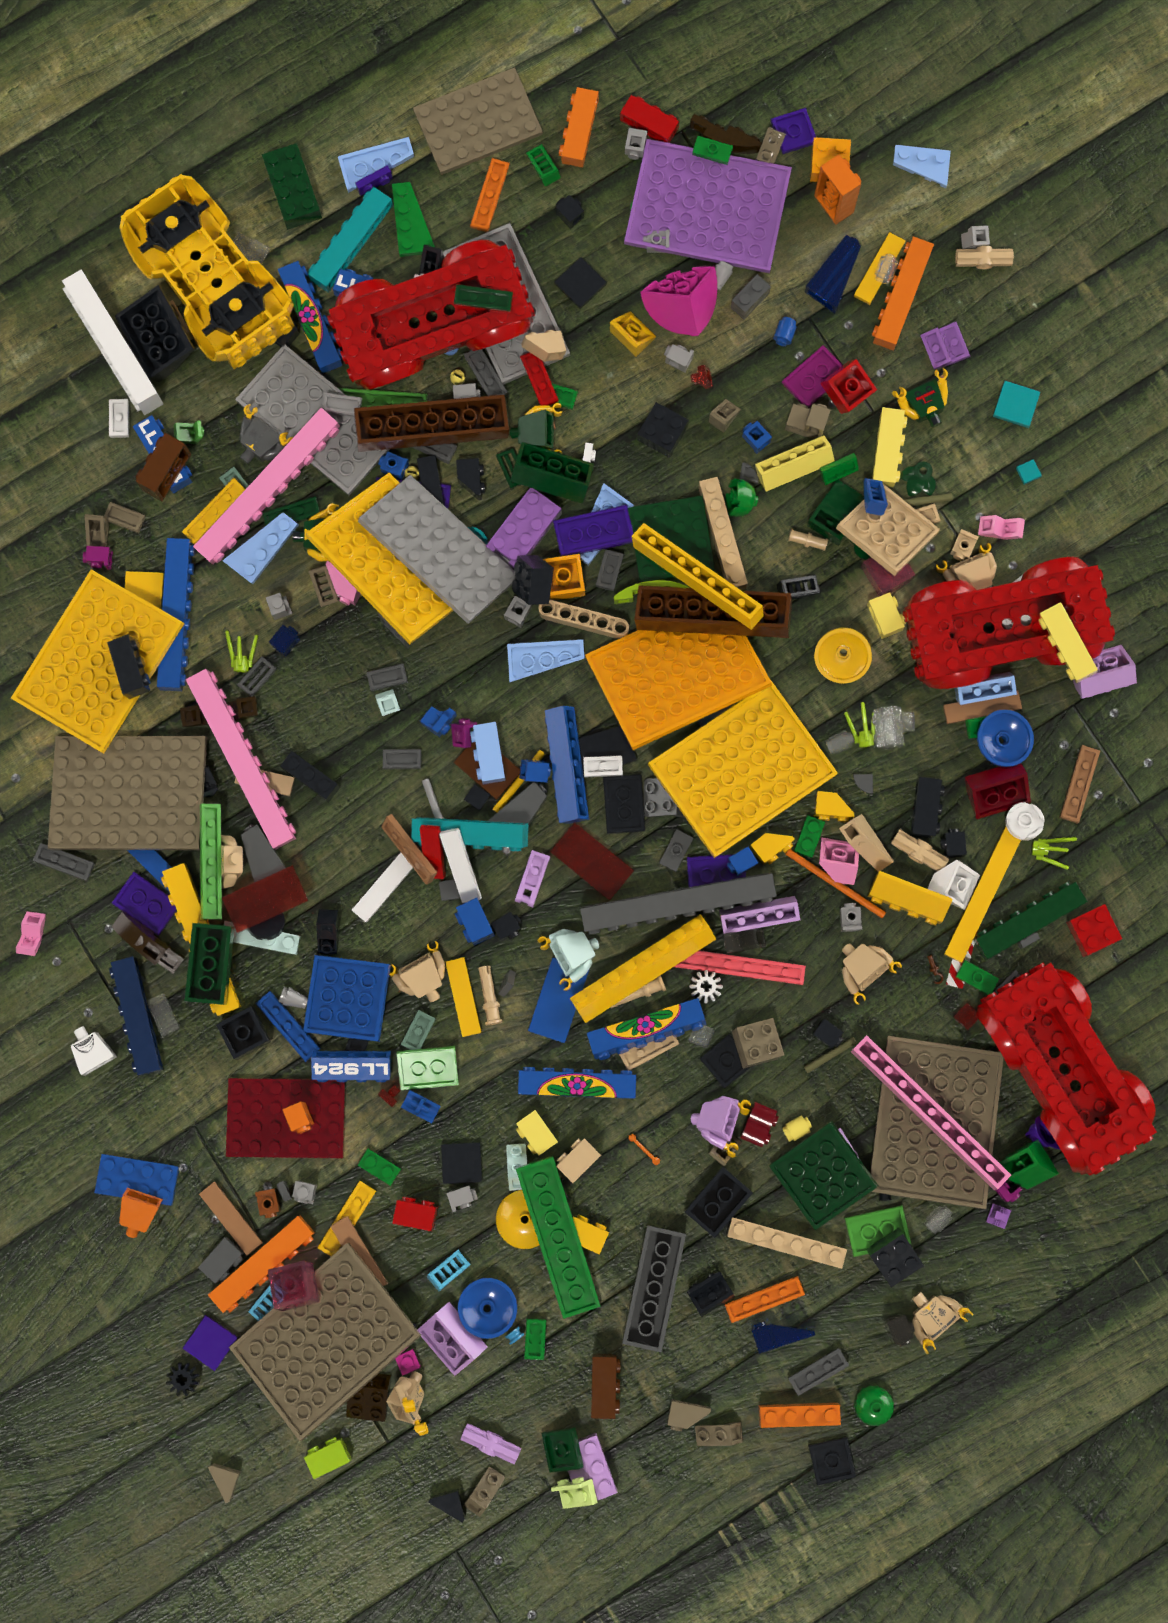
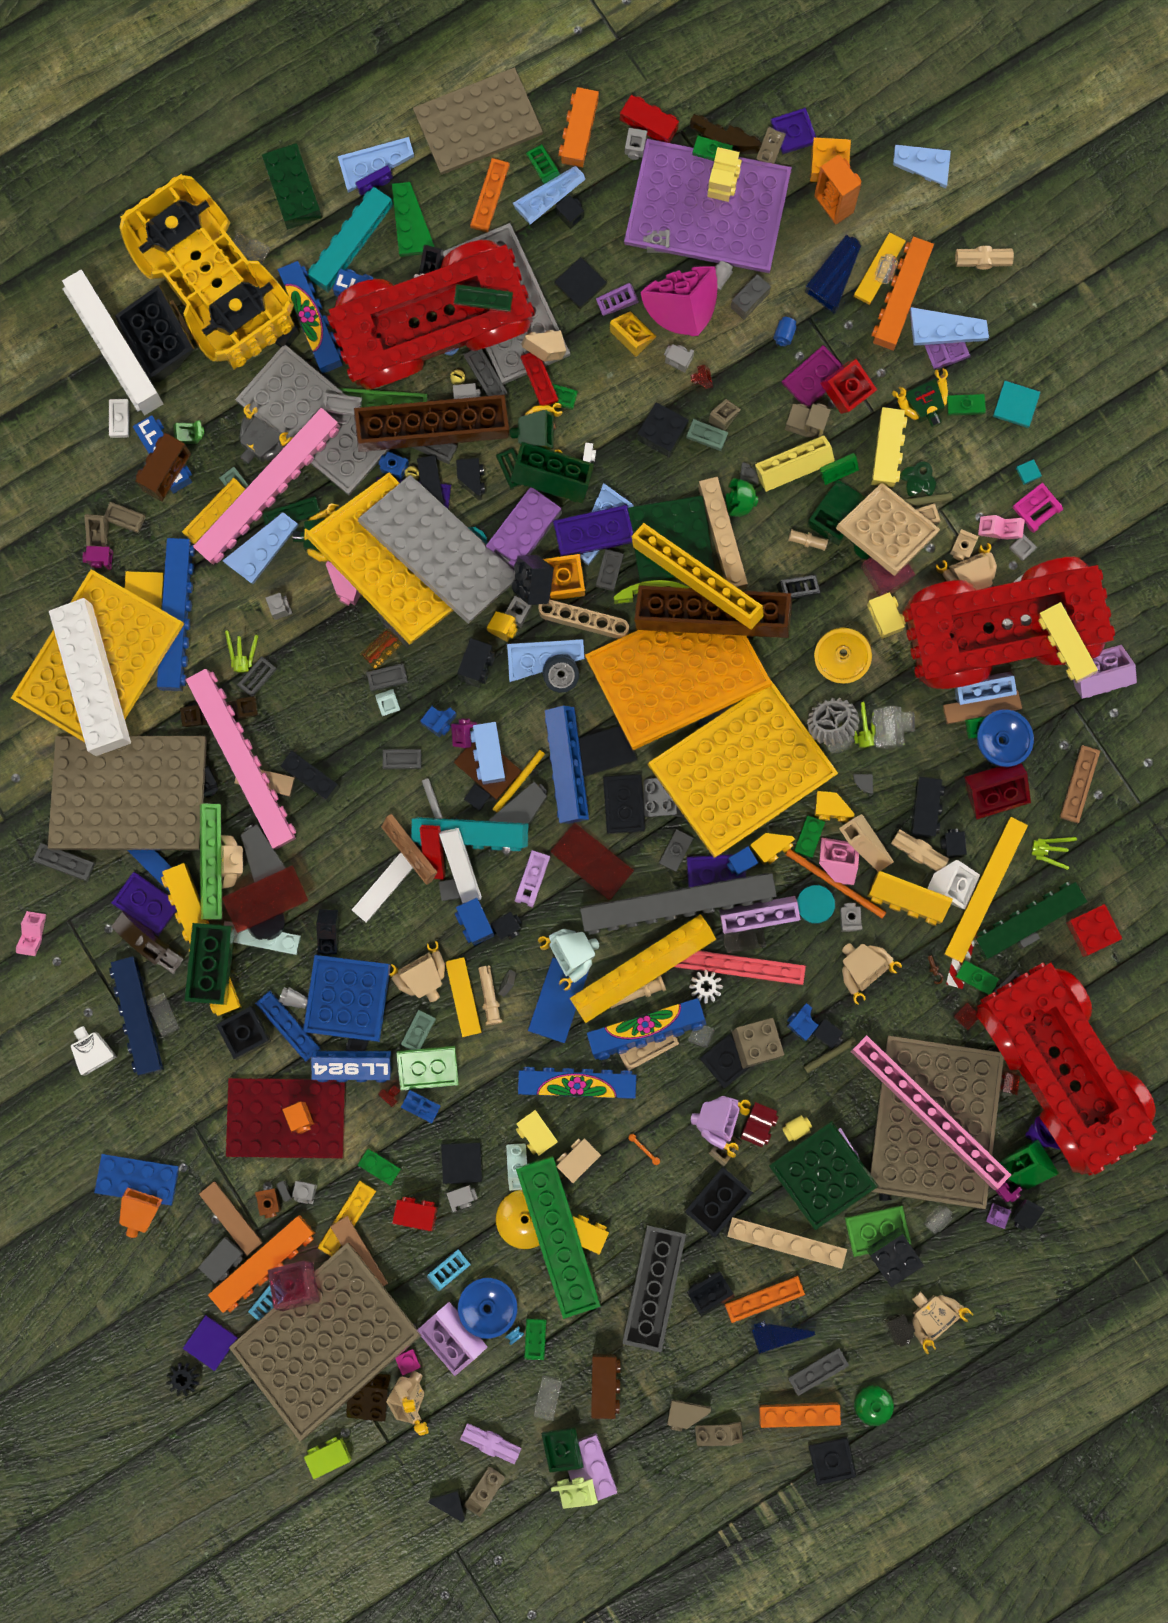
(89, 677): none -> white brick
(129, 666): black brick -> none
(225, 1479): dark tan slope -> none
(284, 640): clear blue brick -> none
(319, 595): dark tan slope -> none
(381, 648): none -> clear yellow slope
(475, 663): none -> black brick
(502, 626): none -> yellow slope
(534, 770): blue brick -> none
(543, 198): none -> light blue wing
(547, 1397): none -> clear brick
(557, 682): none -> wheel
(603, 766): white plate -> none
(620, 305): none -> medium lavender slope
(707, 435): none -> sand green plate
(724, 174): none -> light yellow brick
(758, 430): blue brick -> none
(802, 1023): none -> blue brick
(816, 904): none -> teal tile
(822, 726): none -> light grey gear
(874, 499): blue slope -> none
(942, 328): none -> light blue wing
(966, 404): none -> green plate
(975, 237): light grey brick -> none
(1011, 1083): none -> clear red tile
(1023, 548): none -> light grey tile
(1024, 821): white tile -> none
(1026, 1214): none -> black slope
(1035, 501): none -> dark pink plate

